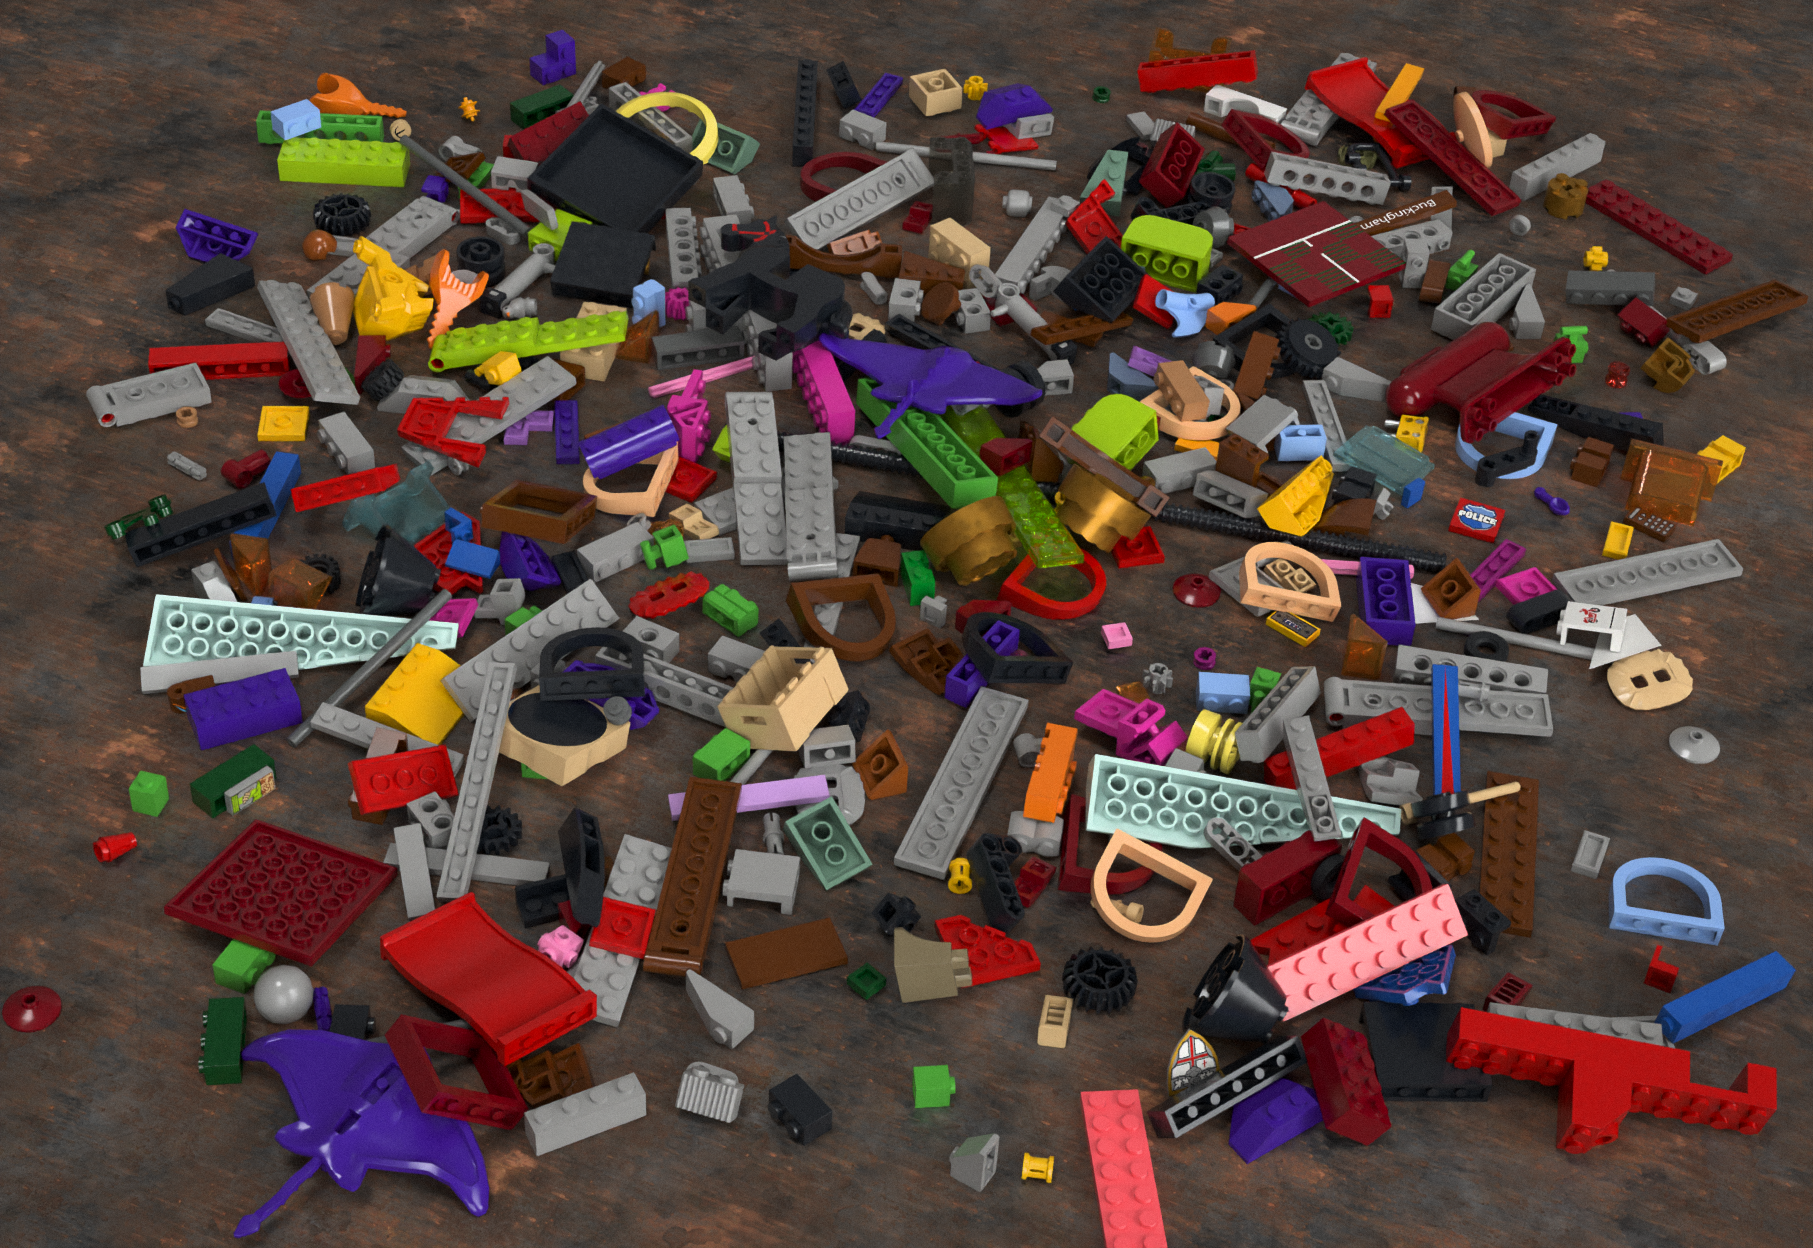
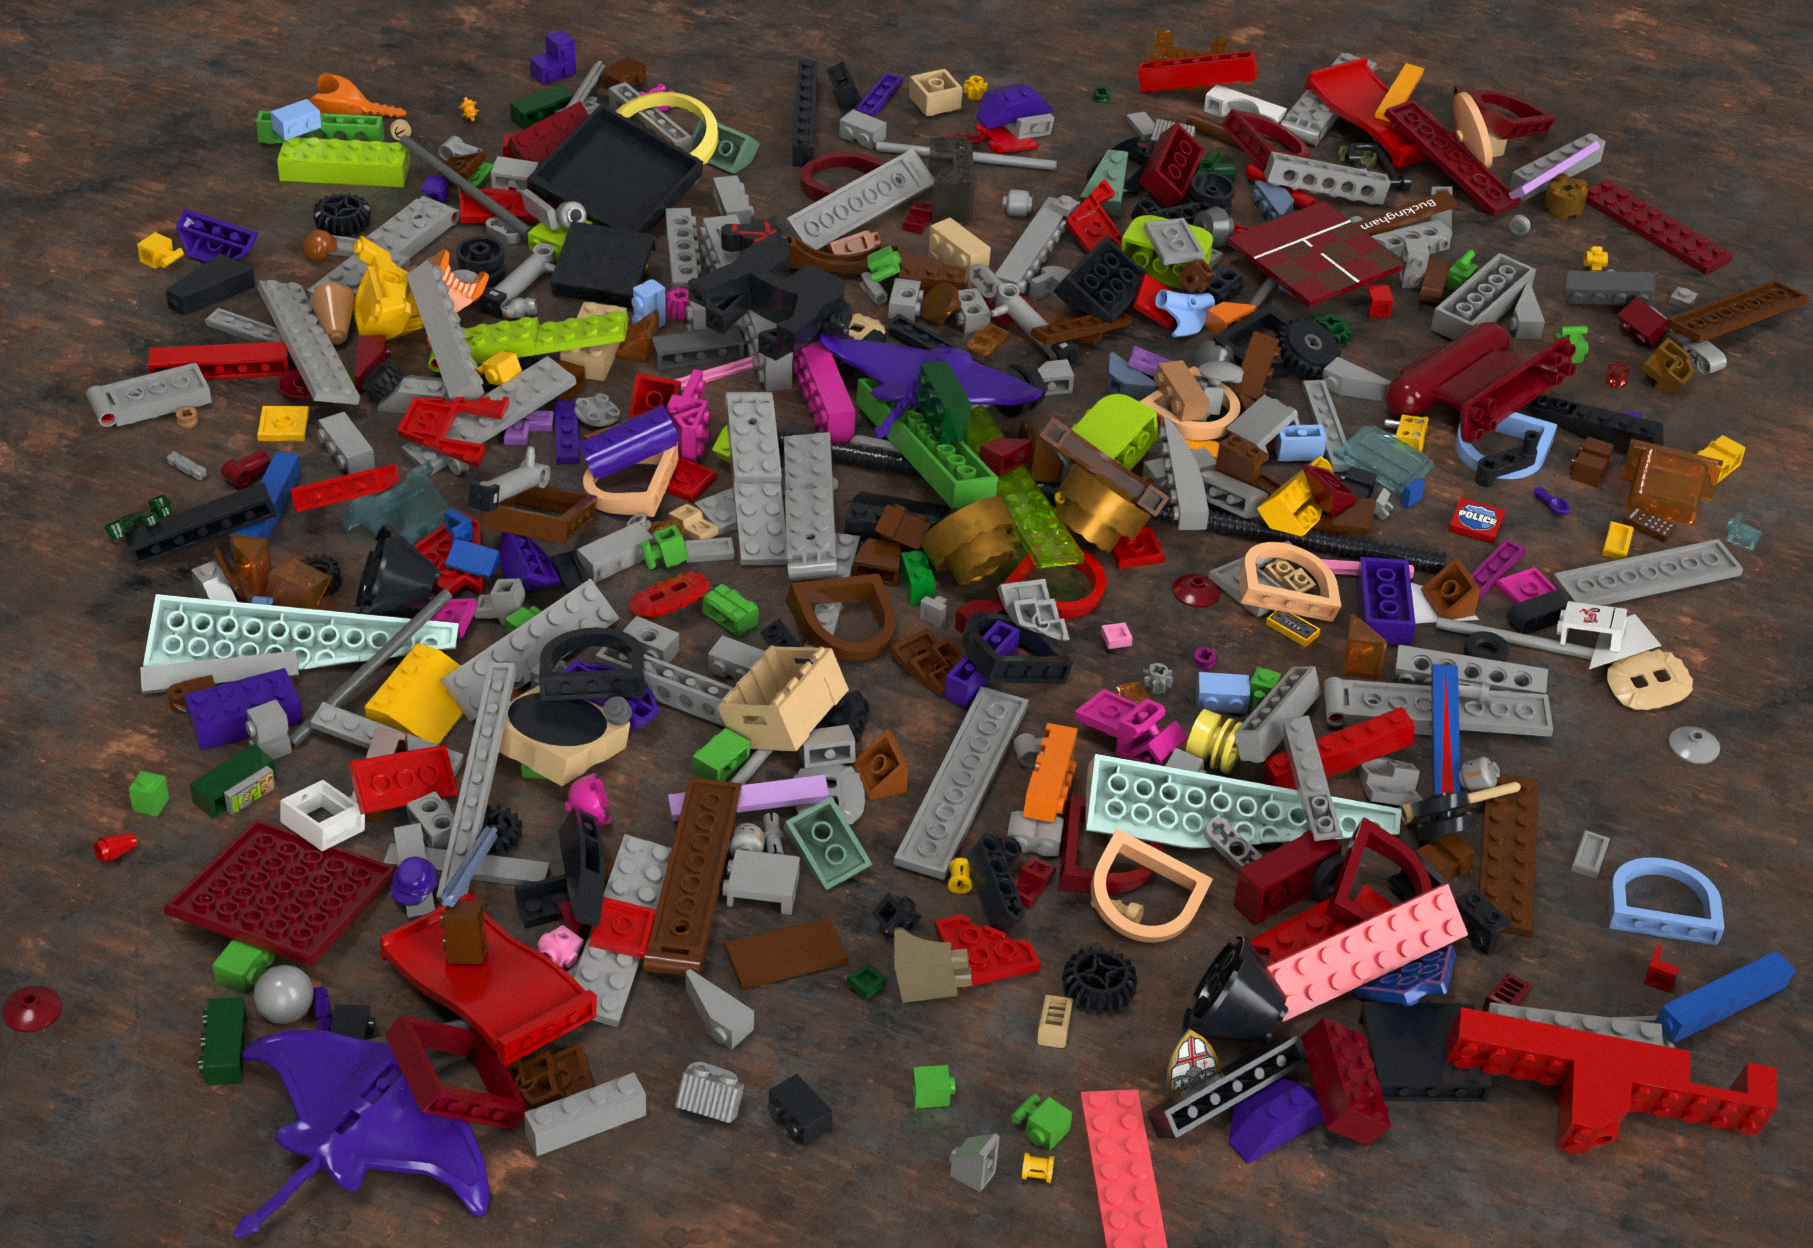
(158, 251): none -> yellow brick
(268, 729): none -> light grey brick
(323, 835): none -> white window
(413, 881): none -> dark purple hat
(445, 333): none -> light grey brick
(464, 932): none -> reddish brown brick
(468, 866): none -> sand blue axle
(488, 494): none -> light grey piece
(570, 212): none -> light grey head
(590, 797): none -> dark pink cylinder
(597, 410): none -> light grey dish
(651, 392): none -> red slope
(747, 837): none -> light grey head
(884, 263): none -> bright green brick
(902, 527): none -> reddish brown brick
(943, 402): none -> dark green brick
(988, 340): none -> clear orange slope
(1032, 608): none -> light grey slope
(1045, 1123): none -> bright green brick
(1173, 241): none -> light grey tile
(1184, 479): none -> light grey slope
(1196, 276): none -> reddish brown brick
(1221, 371): none -> light grey dish
(1328, 490): none -> dark red slope
(1479, 774): none -> light grey head
(1554, 170): none -> lavender tile
(1742, 534): none -> clear light blue bracket

